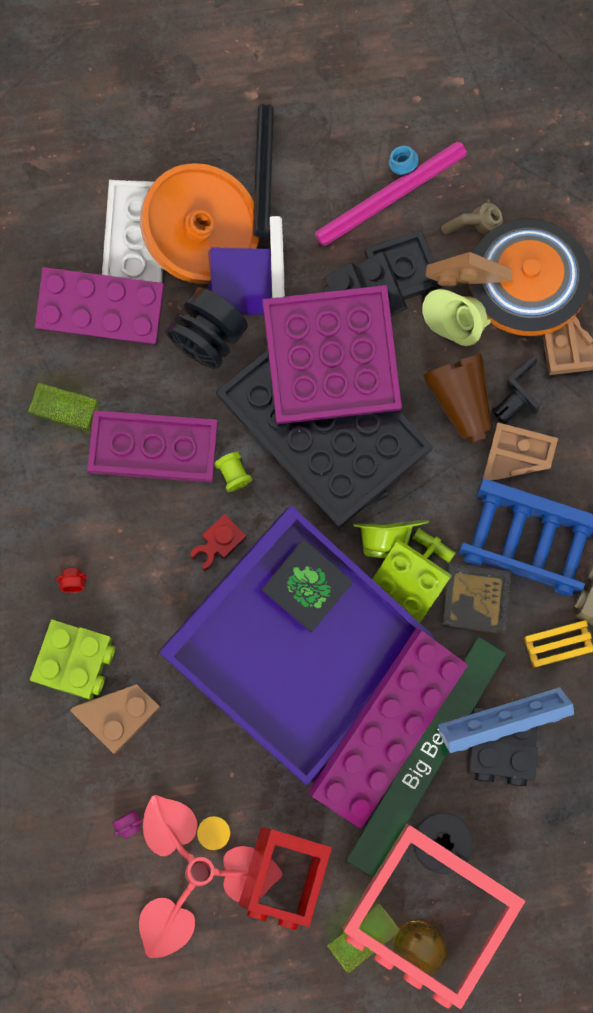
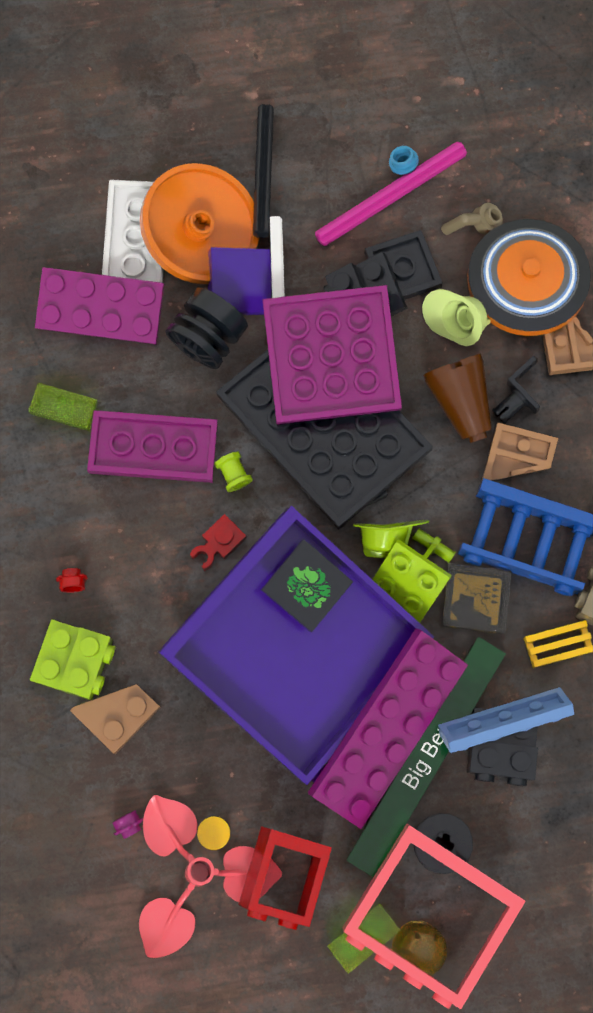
(467, 269): medium nougat wing -> none

